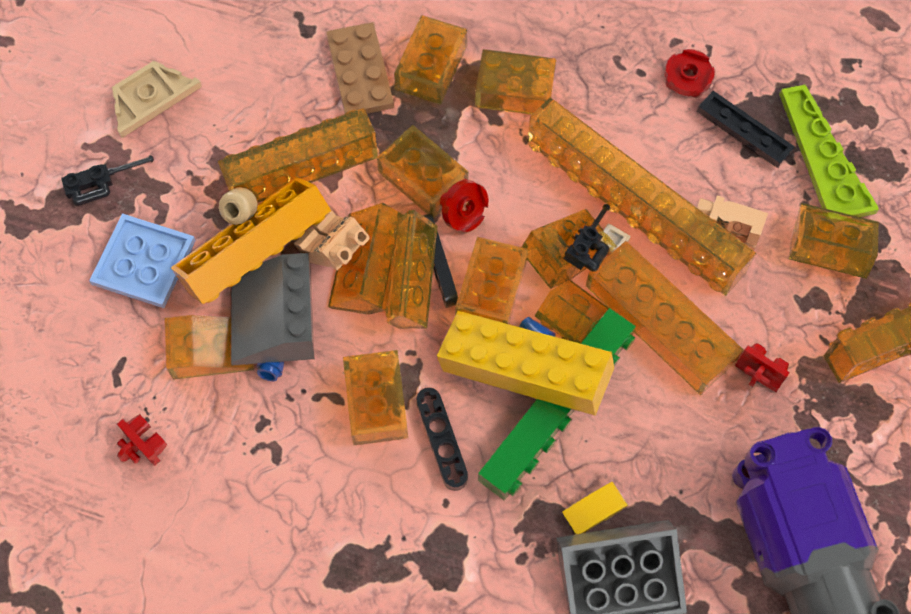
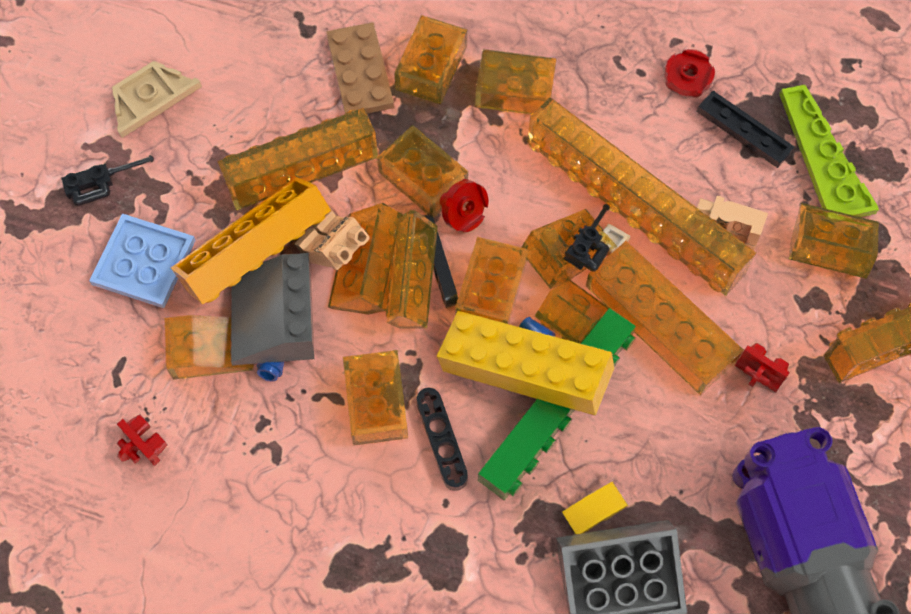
(238, 206): tan head -> none

